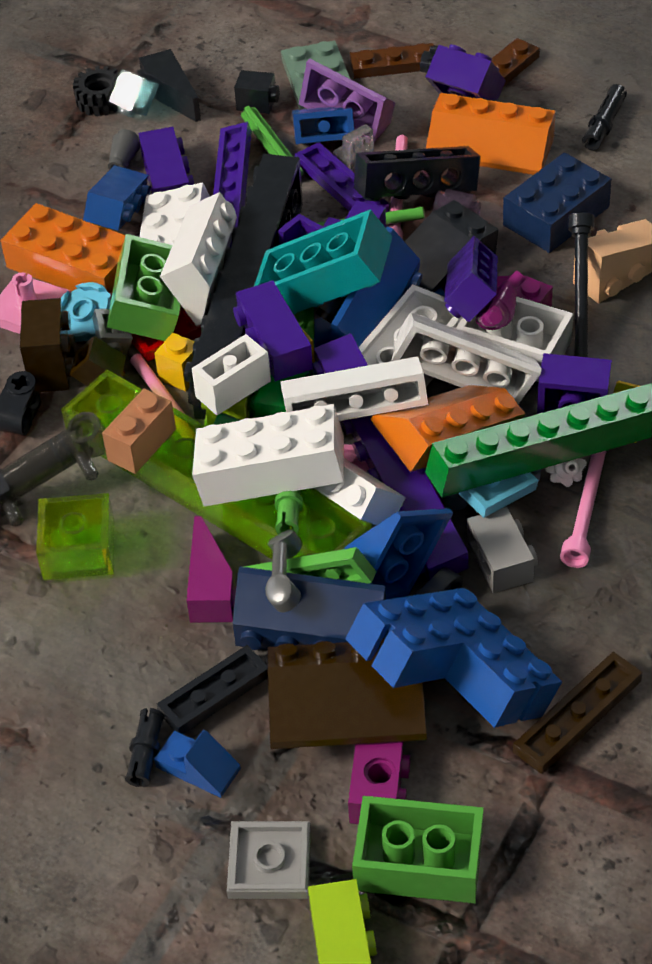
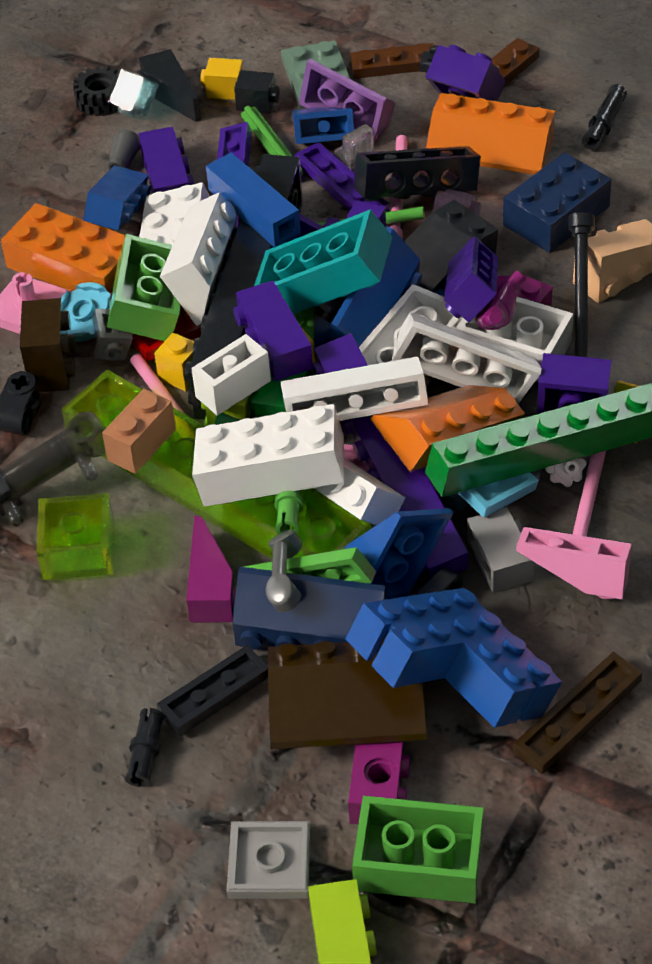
(95, 359): dark brown brick -> none
(198, 762): blue slope -> none
(220, 77): none -> yellow brick
(254, 199): none -> blue brick
(585, 562): none -> bright pink slope

